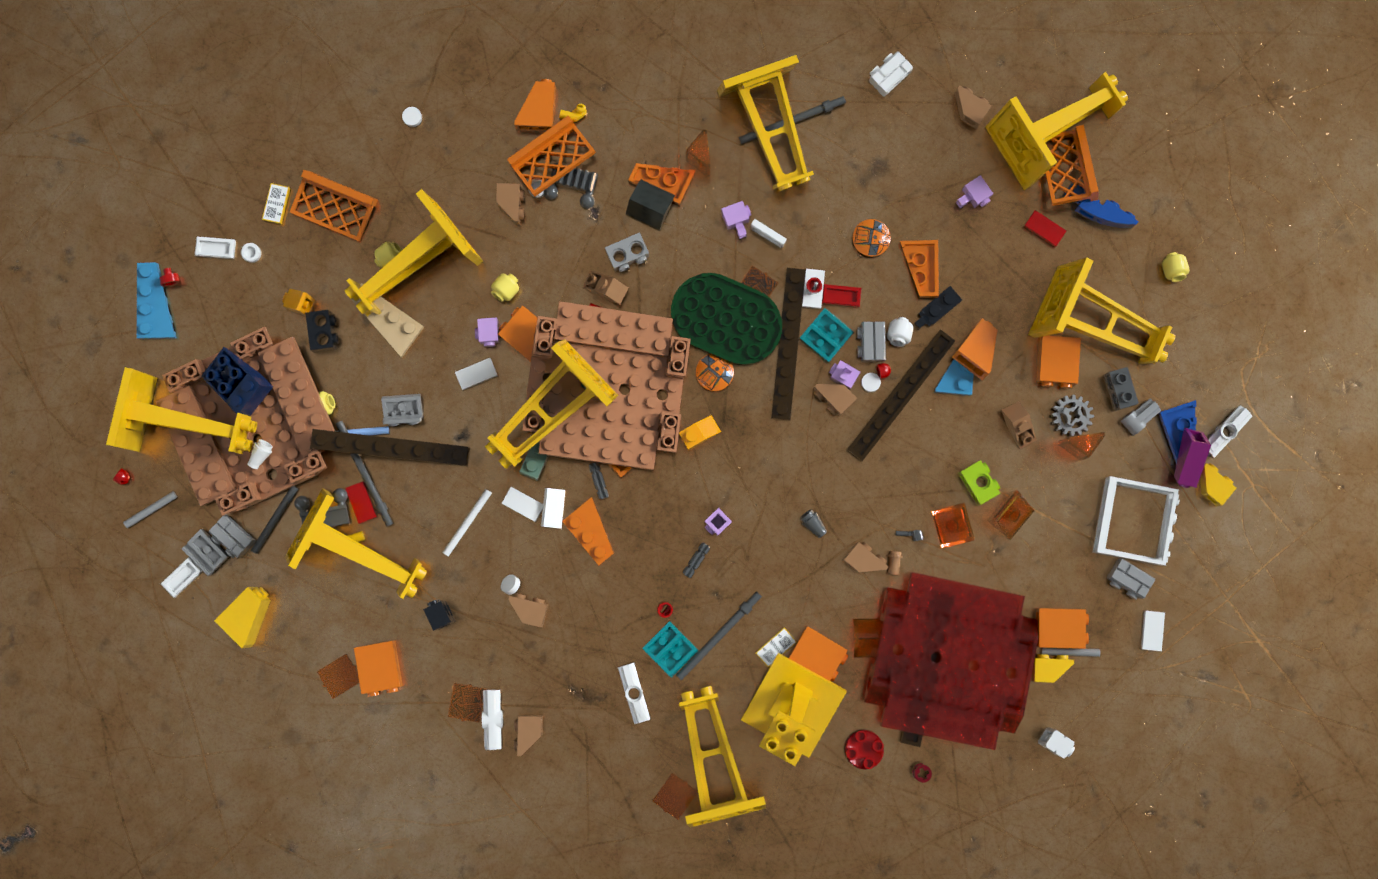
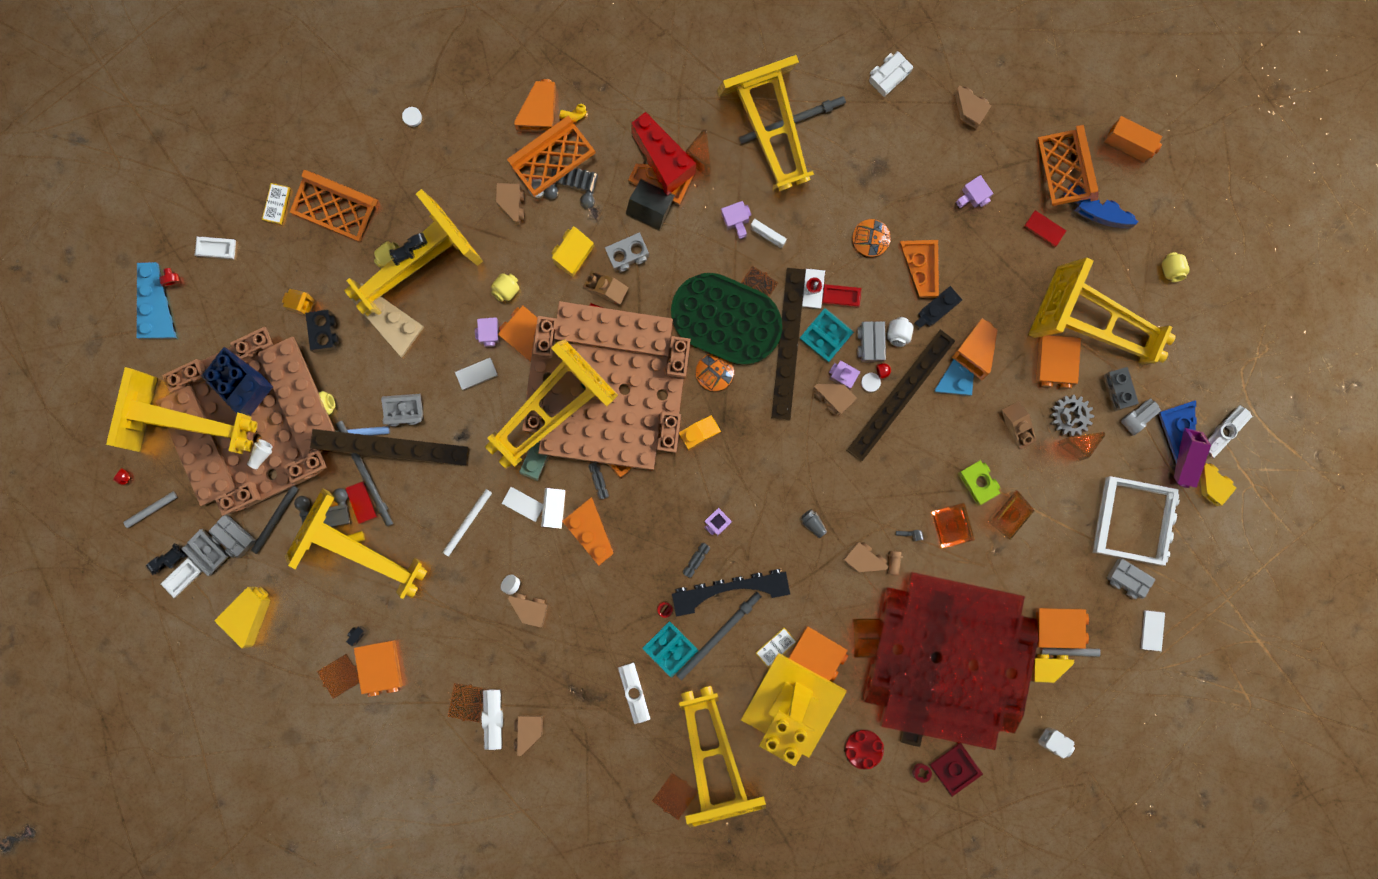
(168, 559): none -> black connector
(251, 252): white tile -> none
(355, 635): none -> black plate
(406, 251): none -> black connector
(439, 614): black brick -> none
(572, 251): none -> yellow slope
(663, 154): none -> red wedge
(774, 584): none -> black arch
(955, 769): none -> dark red tile
(1025, 142): yellow piece -> none
(1133, 139): none -> orange brick

